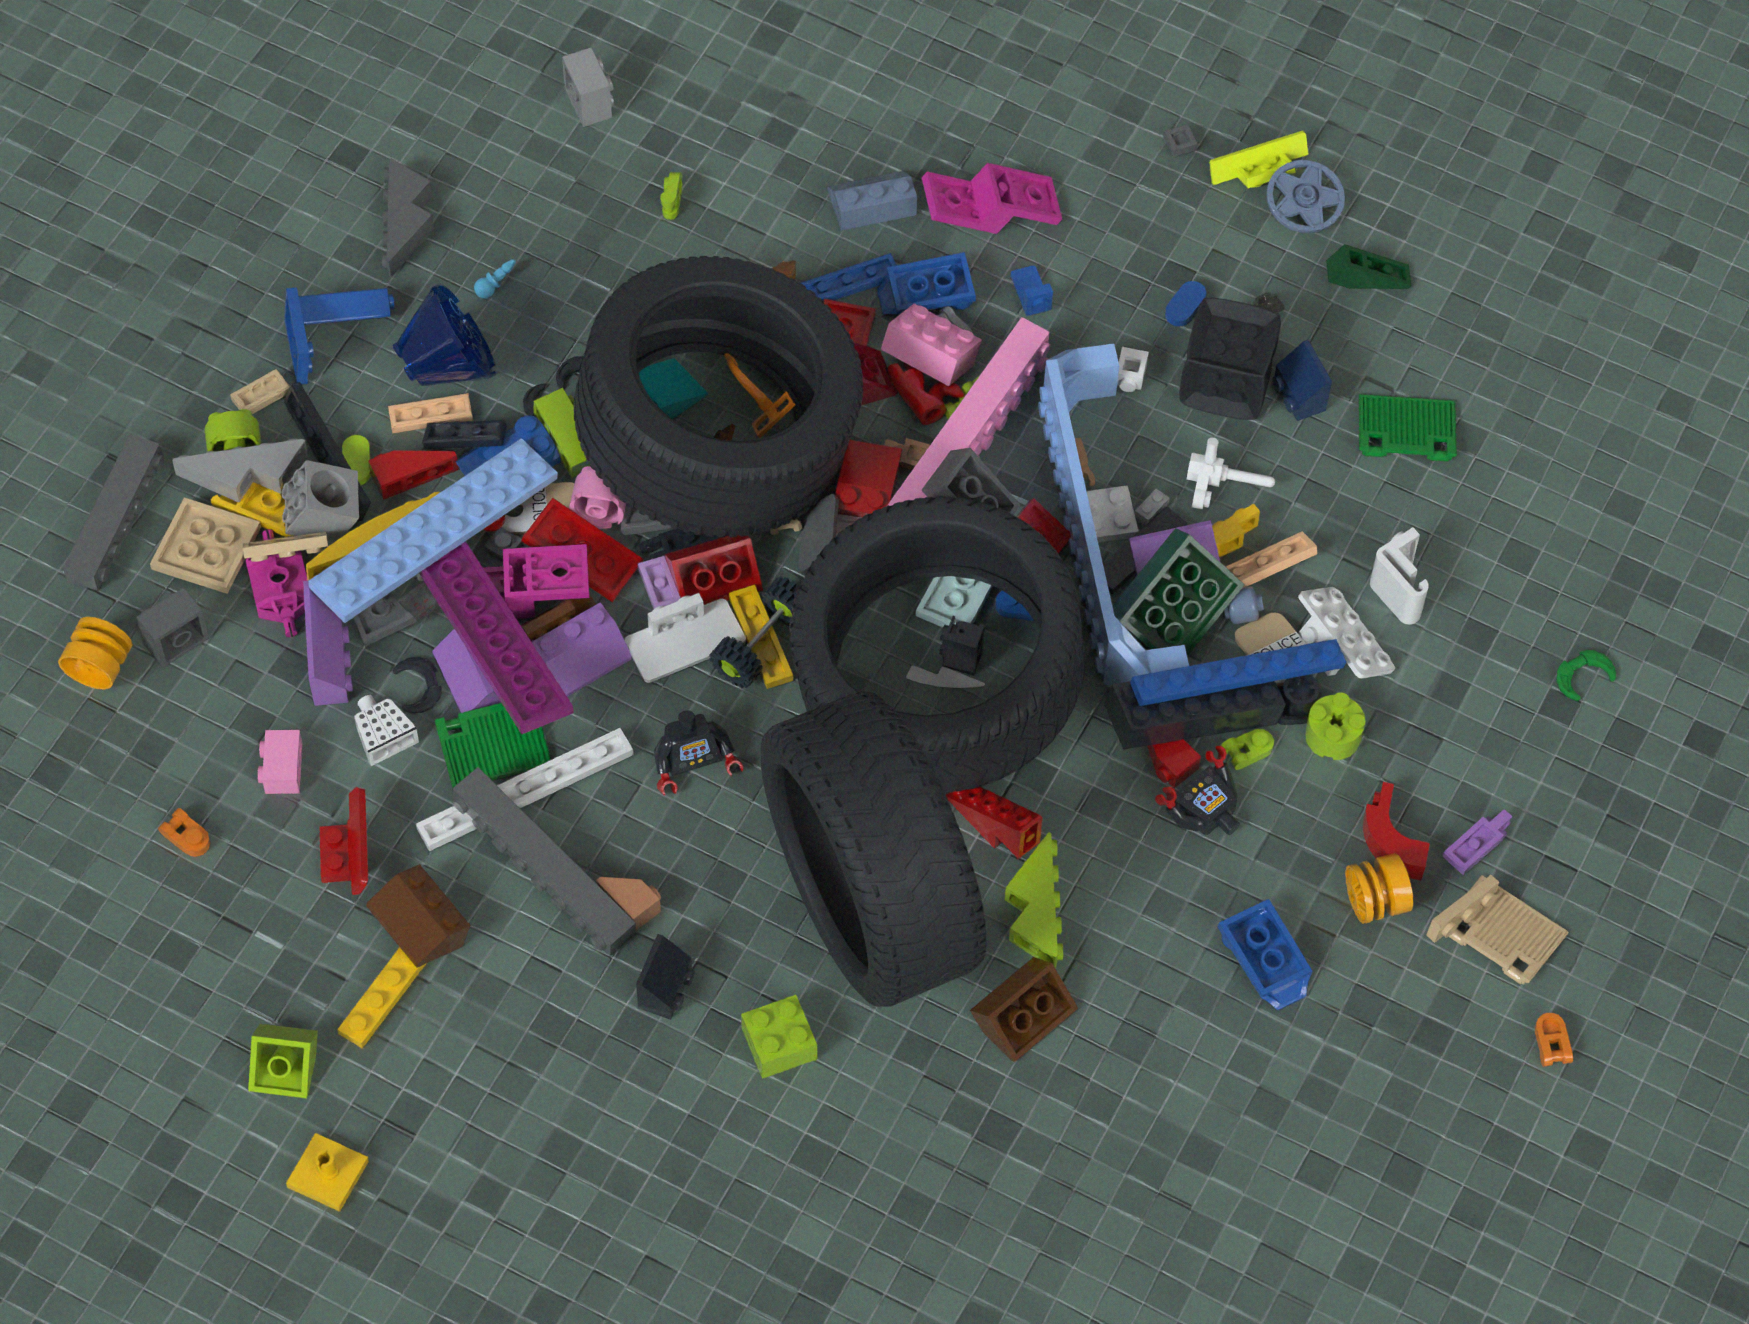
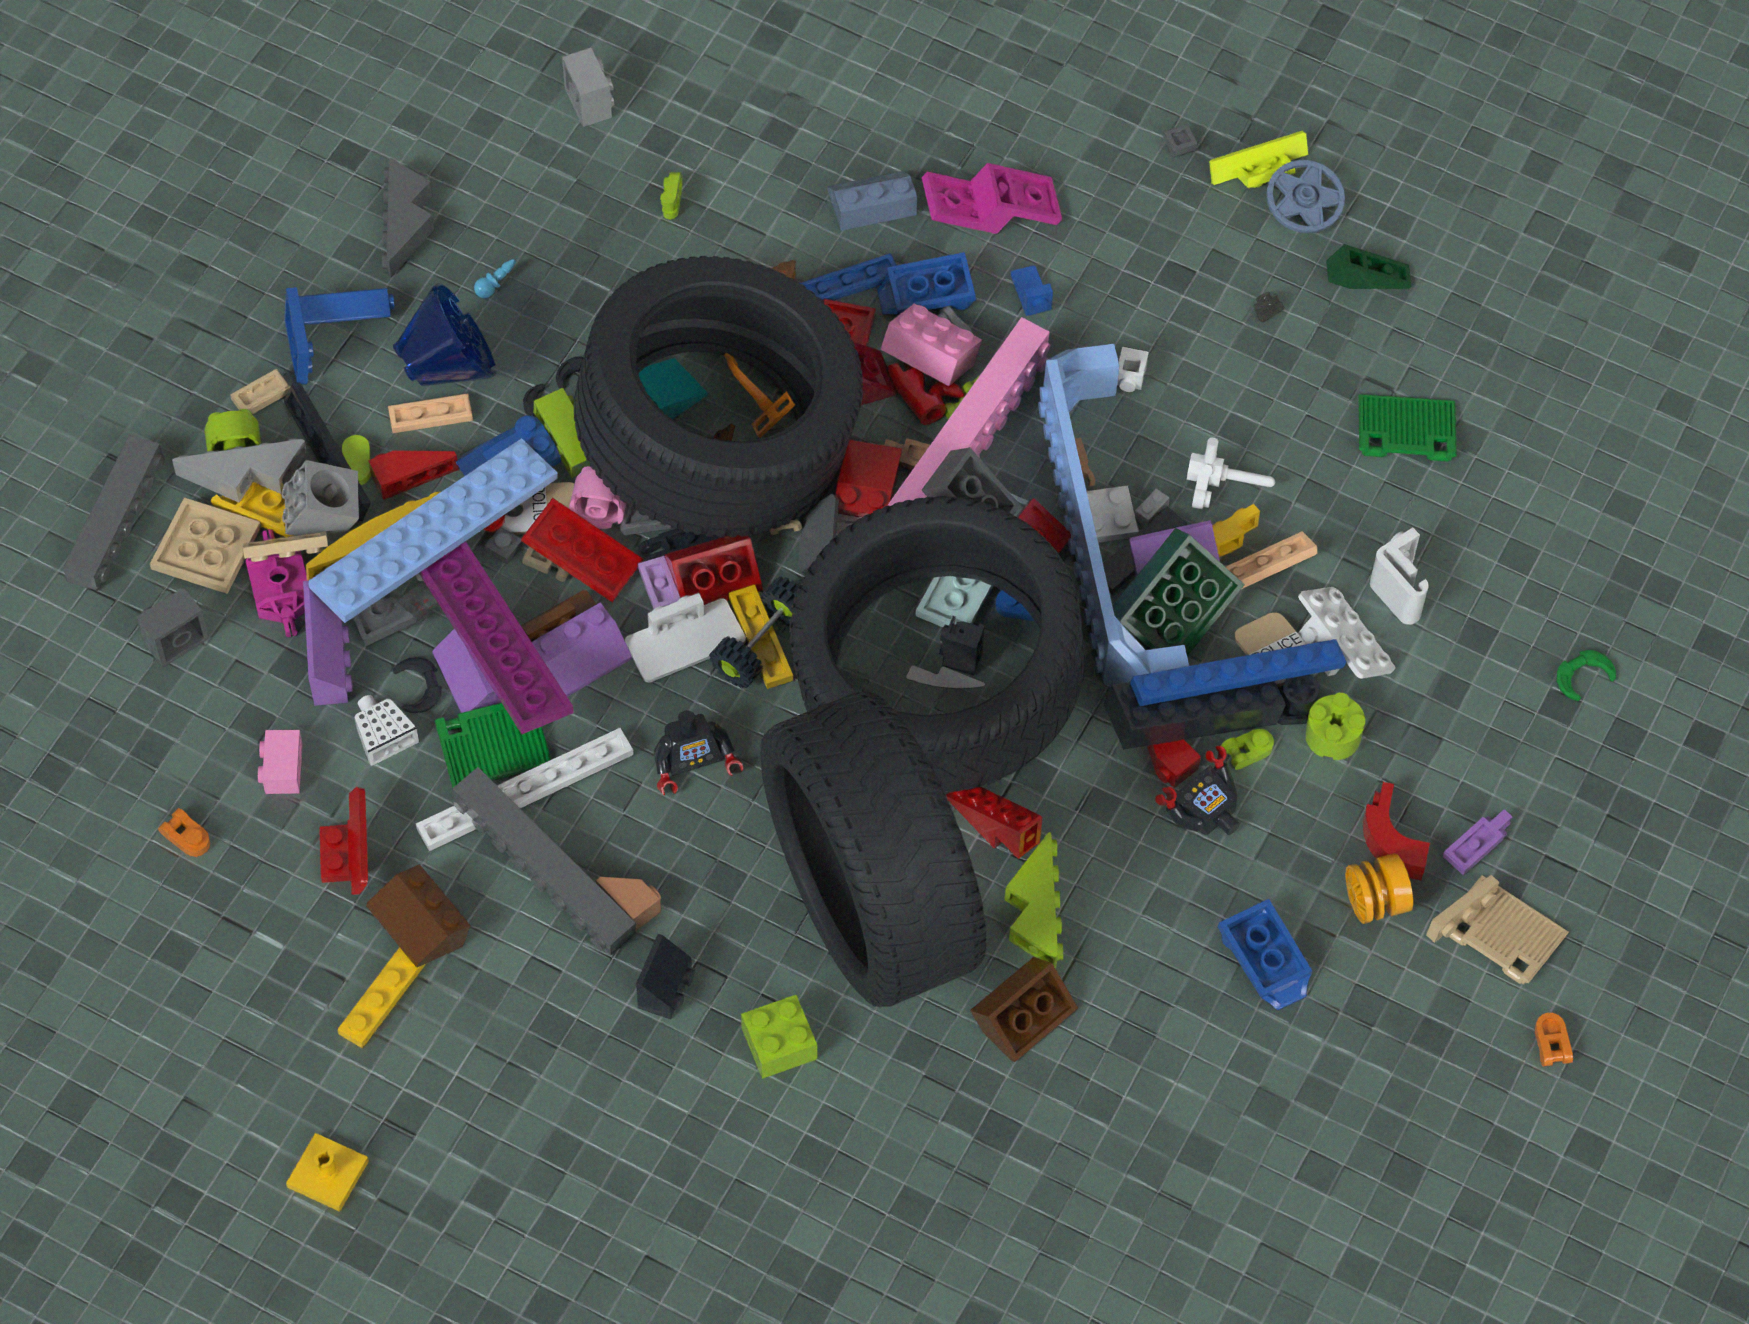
(95, 653): light orange wheel -> none
(282, 1060): lime slope -> none
(464, 434): black tile -> none
(530, 578): dark pink bracket -> none
(1185, 303): blue tile -> none
(1229, 358): black piece -> none
(1244, 606): sand blue head -> none
(1303, 382): dark blue slope -> none

